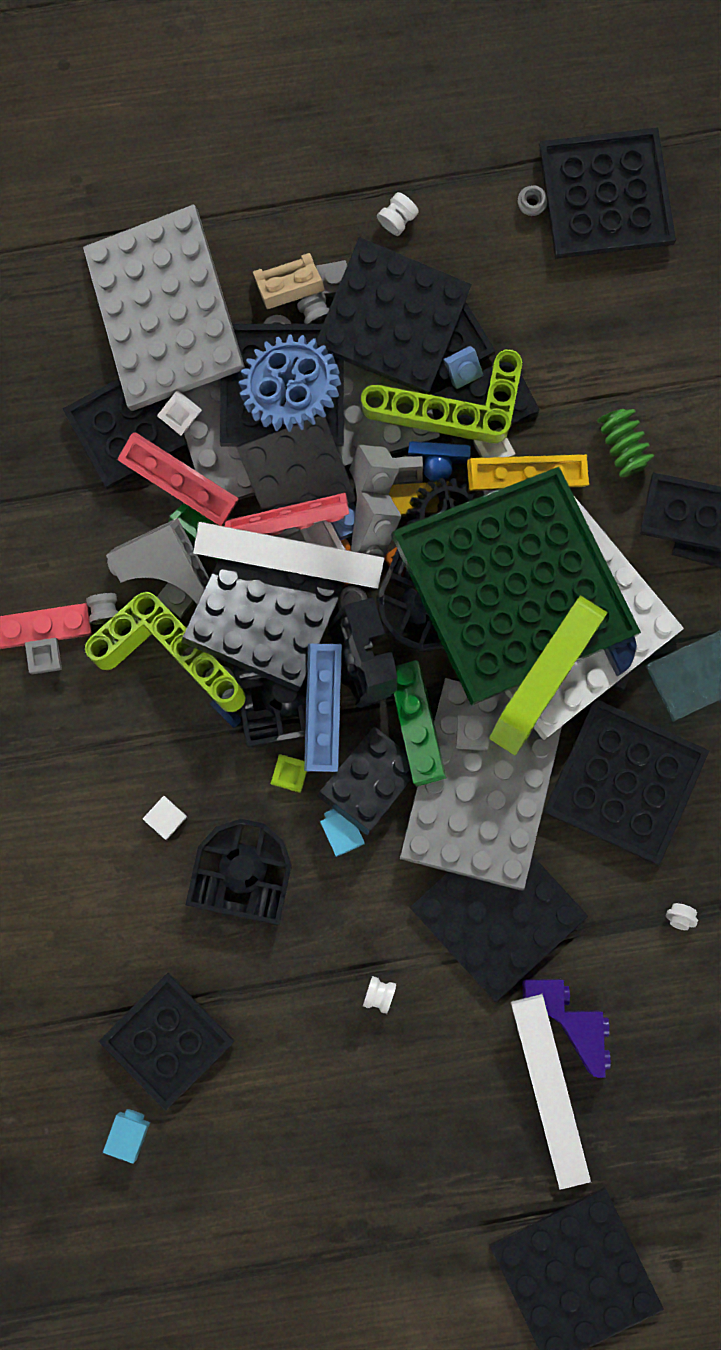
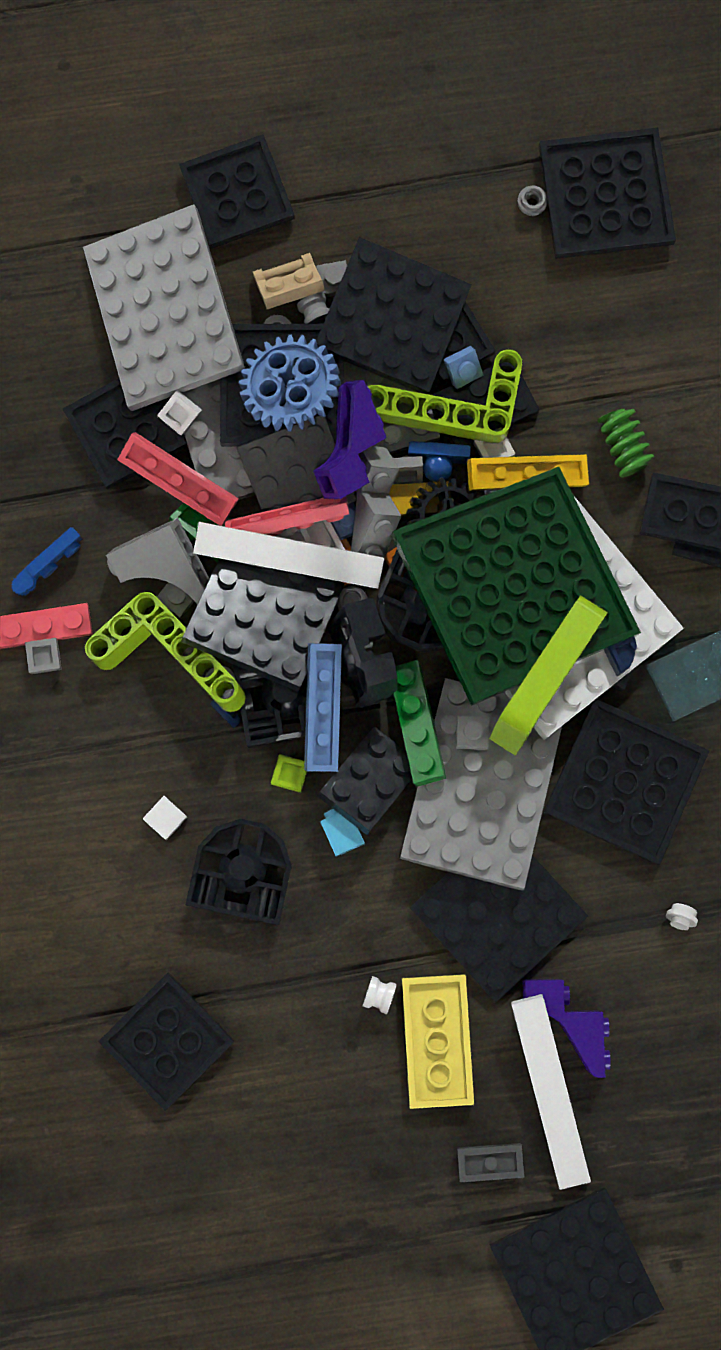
(45, 564): none -> blue hinge
(101, 607): light grey wheel -> none
(127, 1136): medium azure brick -> none
(237, 191): none -> black plate
(356, 431): none -> dark purple arch
(397, 214): white wheel -> none
(437, 1041): none -> light yellow plate
(490, 1162): none -> dark grey plate

